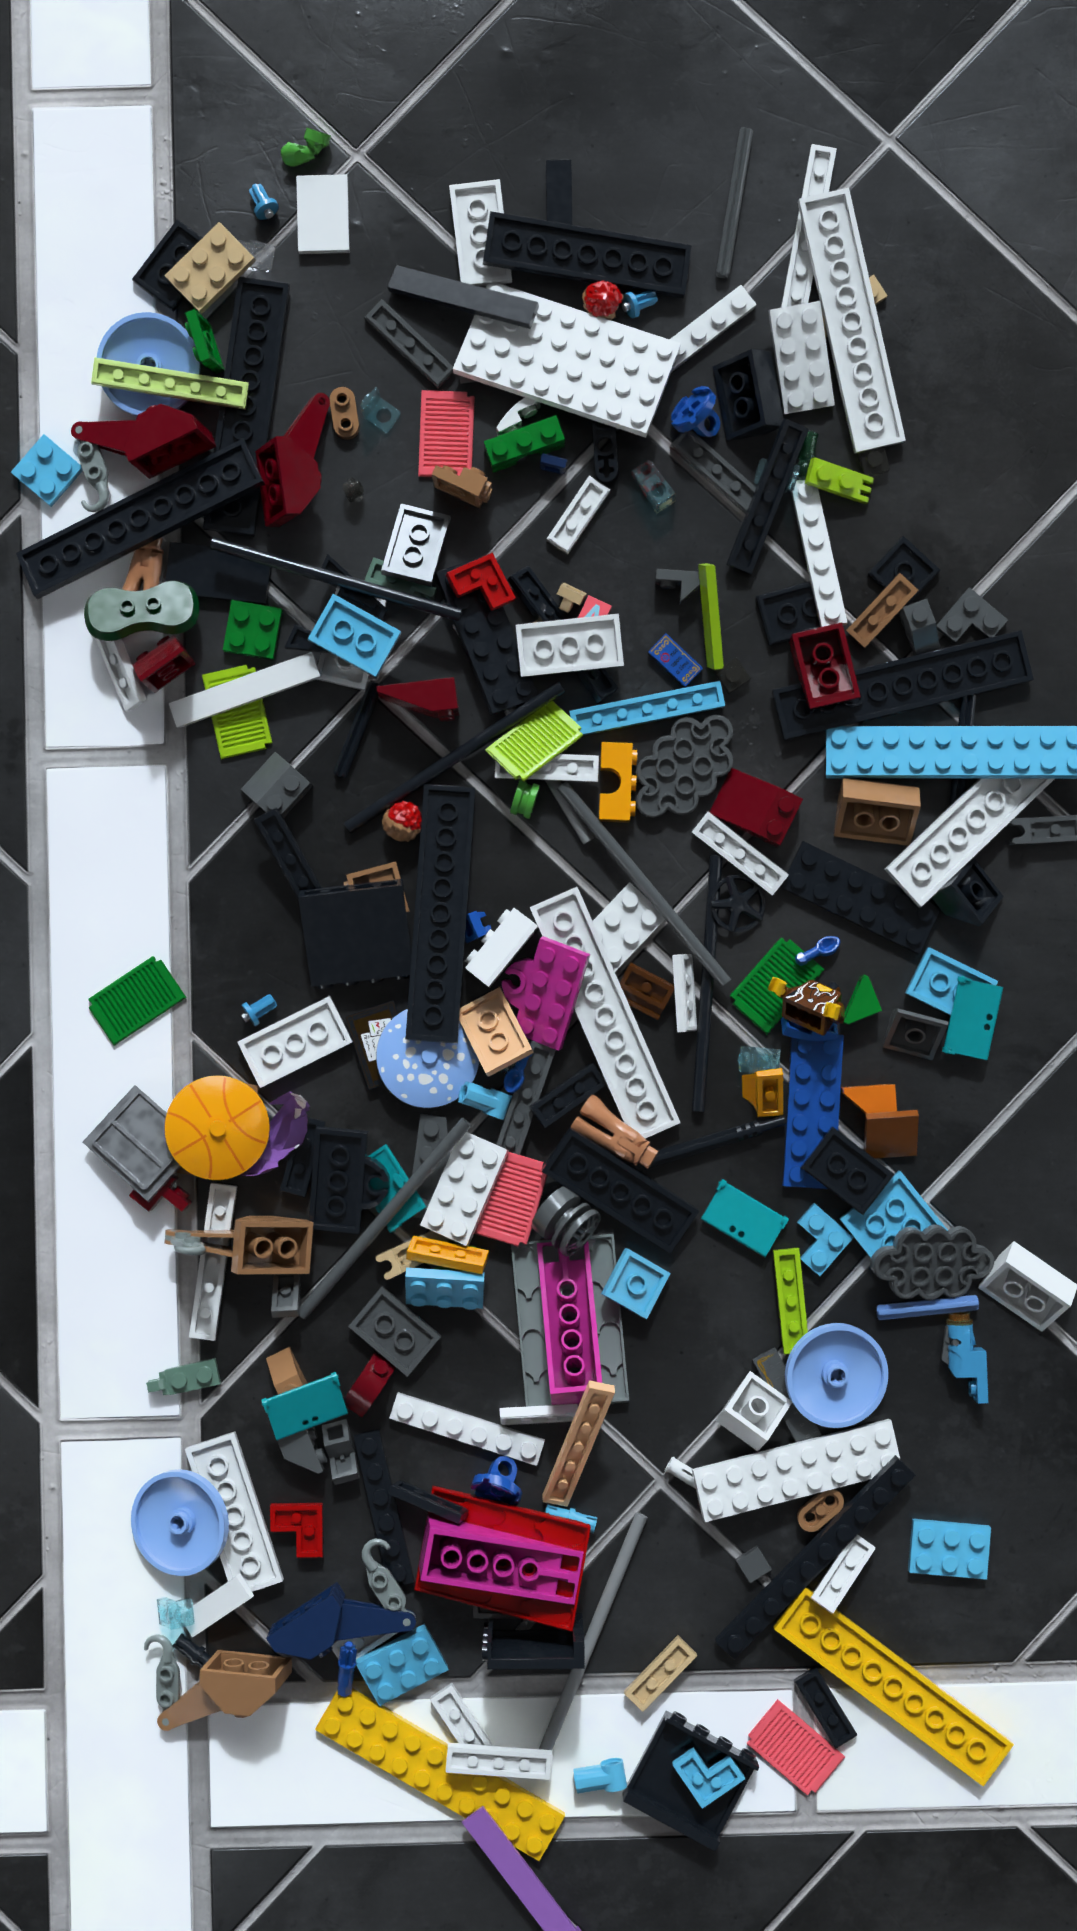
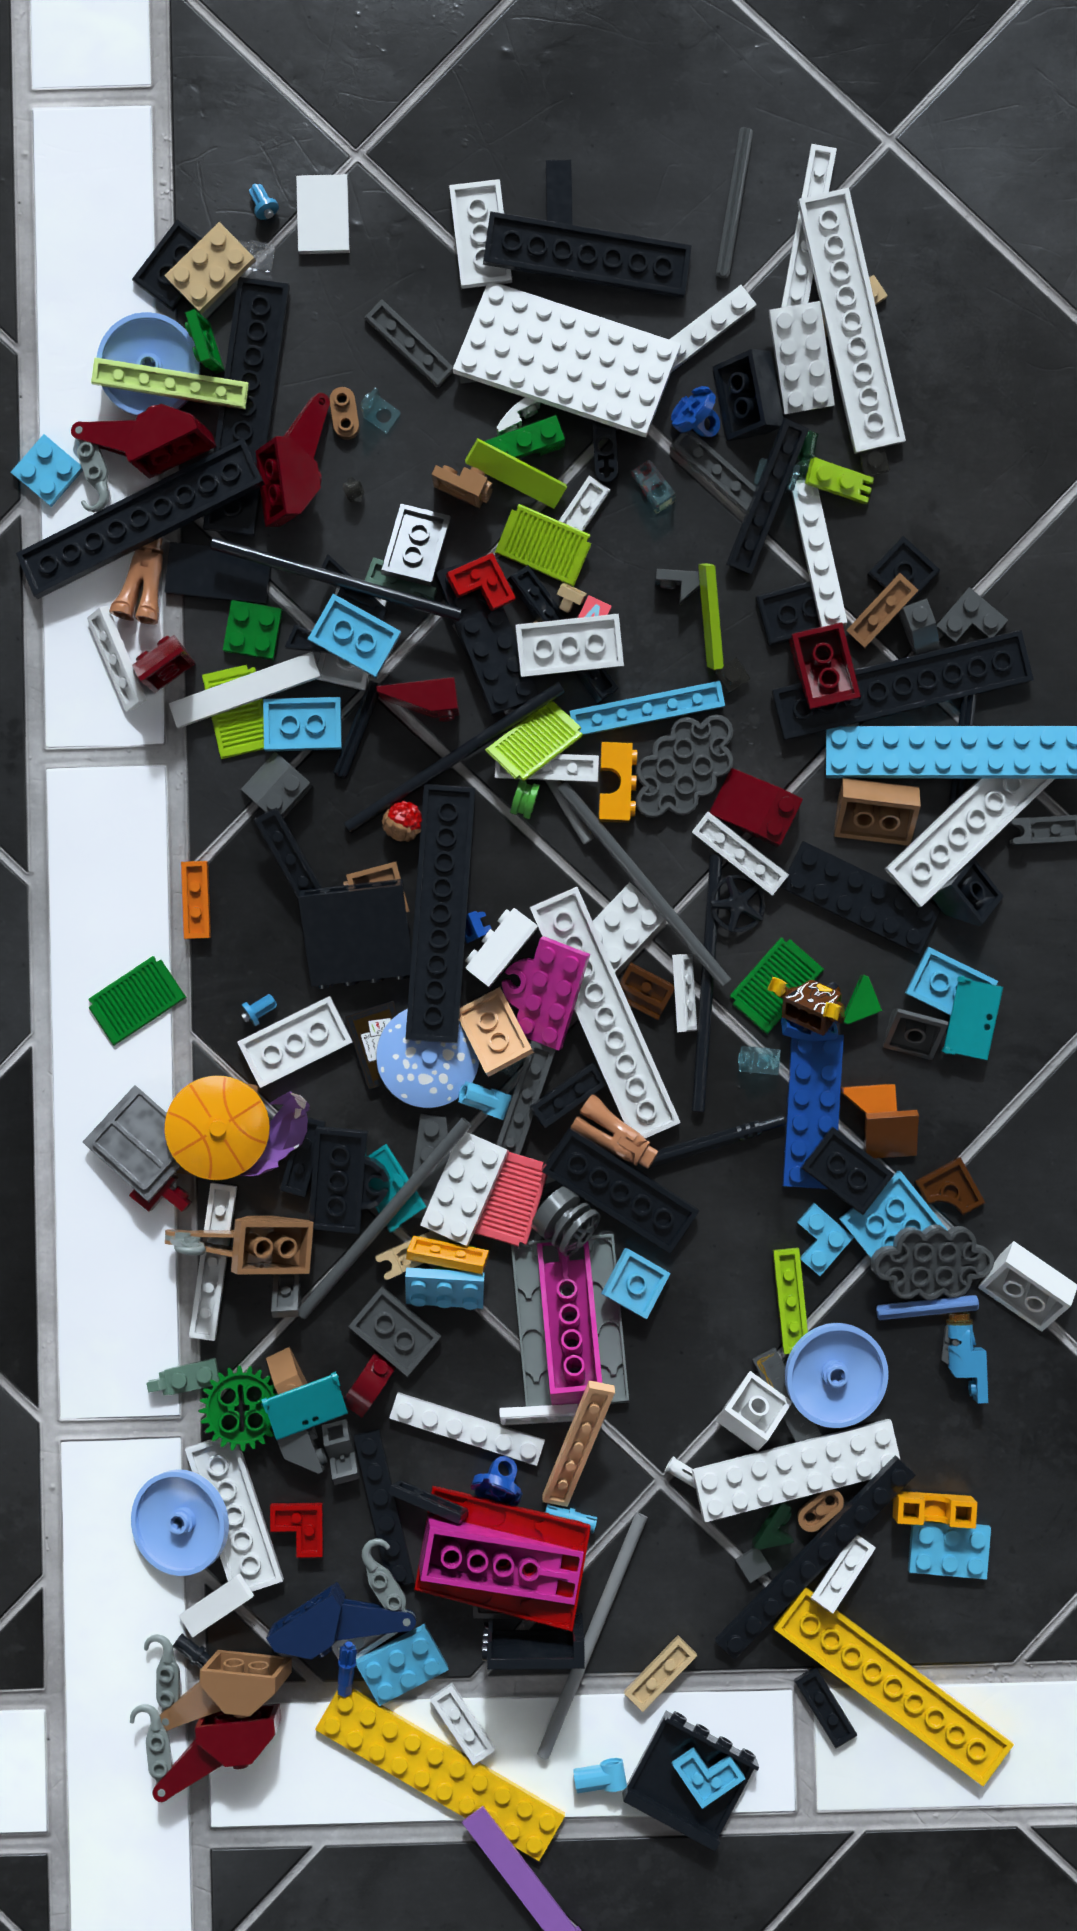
(117, 613): plate -> none
(174, 1613): clear light blue bracket -> none
(196, 899): none -> orange plate
(216, 1409): none -> green gear
(218, 1742): none -> dark red slope
(296, 154): bright green arm -> none
(302, 724): none -> medium azure plate
(445, 431): coral window -> none
(463, 296): black tile -> none
(498, 1761): white plate -> none
(515, 473): none -> lime tile
(515, 1076): blue piece -> none
(544, 544): none -> lime window
(553, 464): dark blue tile -> none
(602, 299): red piece -> none
(634, 303): dark azure piece -> none
(675, 660): blue tile -> none
(738, 1213): teal door -> none
(764, 1091): light orange slope -> none
(770, 1533): none -> clear green slope
(794, 1748): coral window -> none
(824, 947): blue piece -> none
(945, 1508): none -> light orange arch
(951, 1185): none -> reddish brown tile

